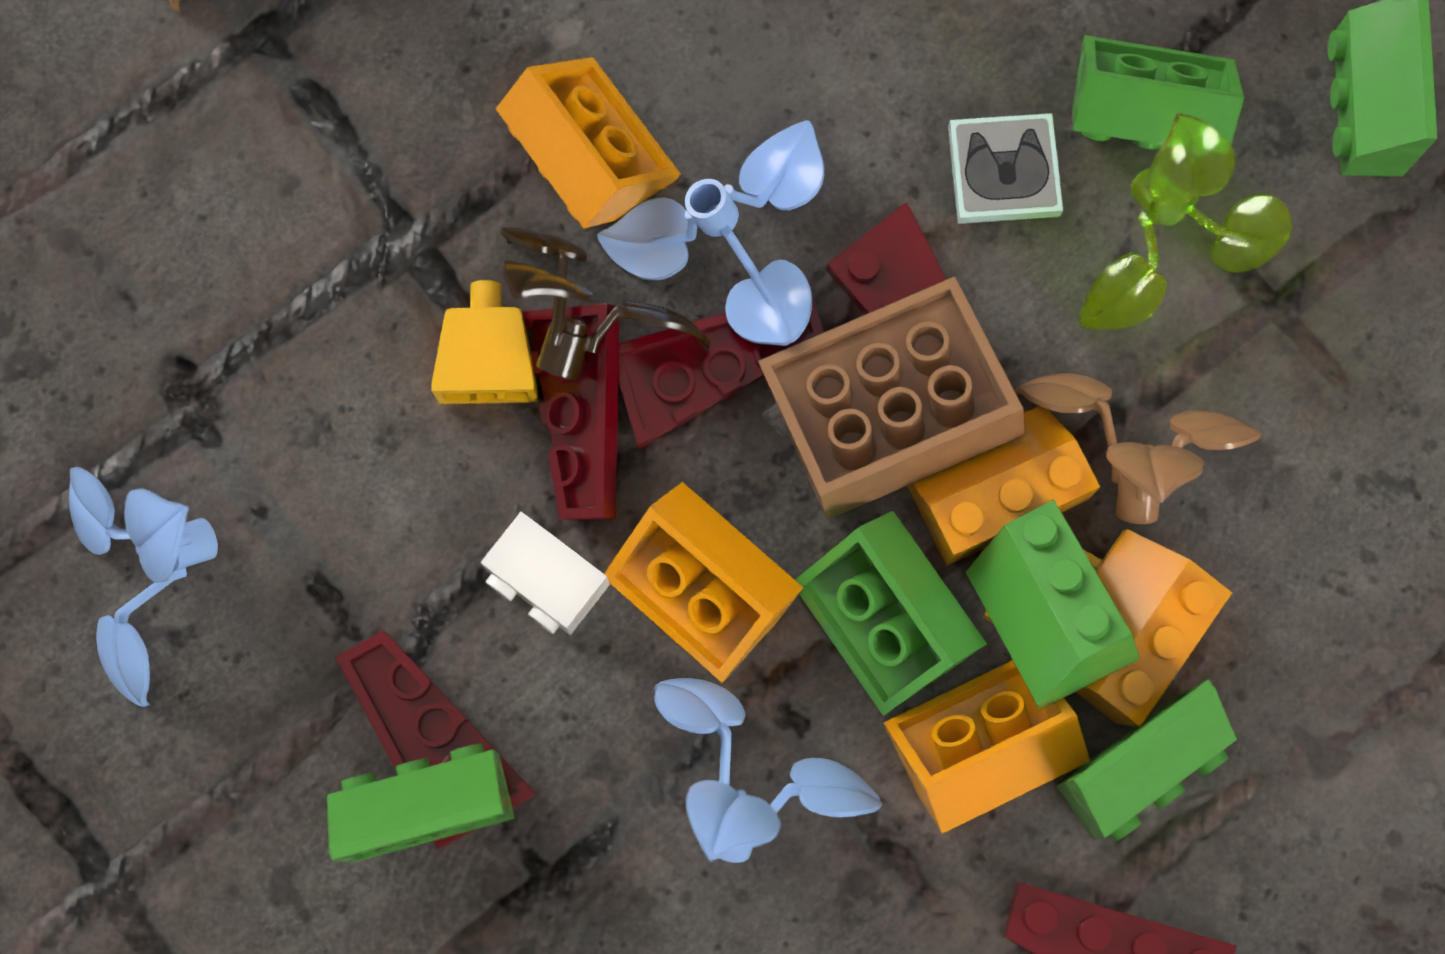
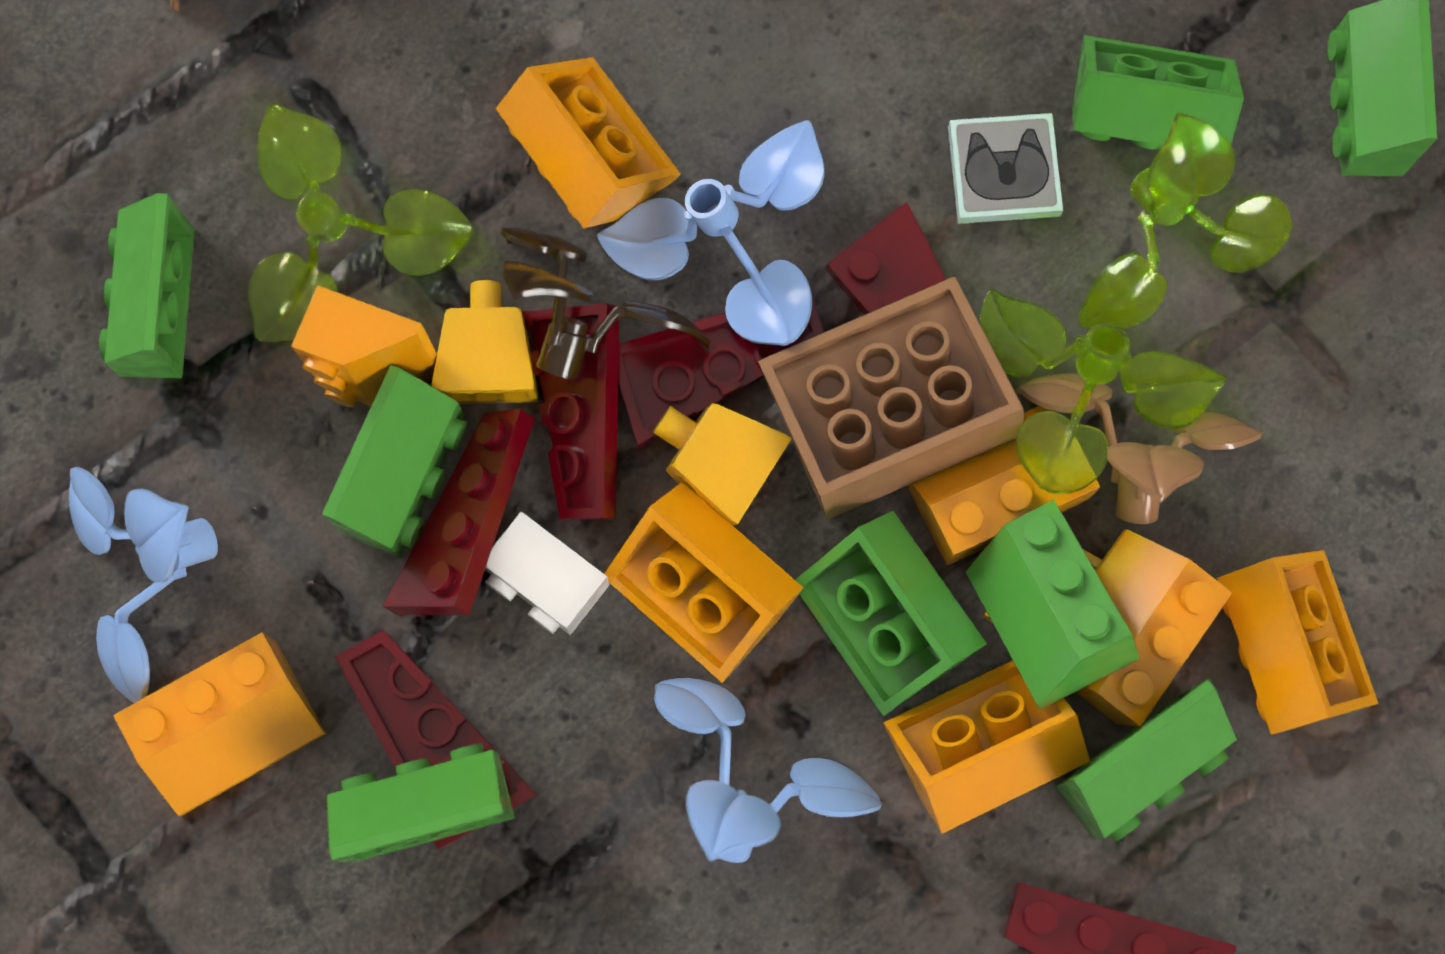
(148, 290): none -> bright green slope
(220, 724): none -> light orange slope
(296, 155): none -> clear neon green plant
(354, 343): none -> light orange slope
(396, 463): none -> bright green slope
(460, 533): none -> dark red wing
(721, 456): none -> yellow torso
(1061, 451): none -> clear neon green plant
(1297, 641): none -> light orange slope

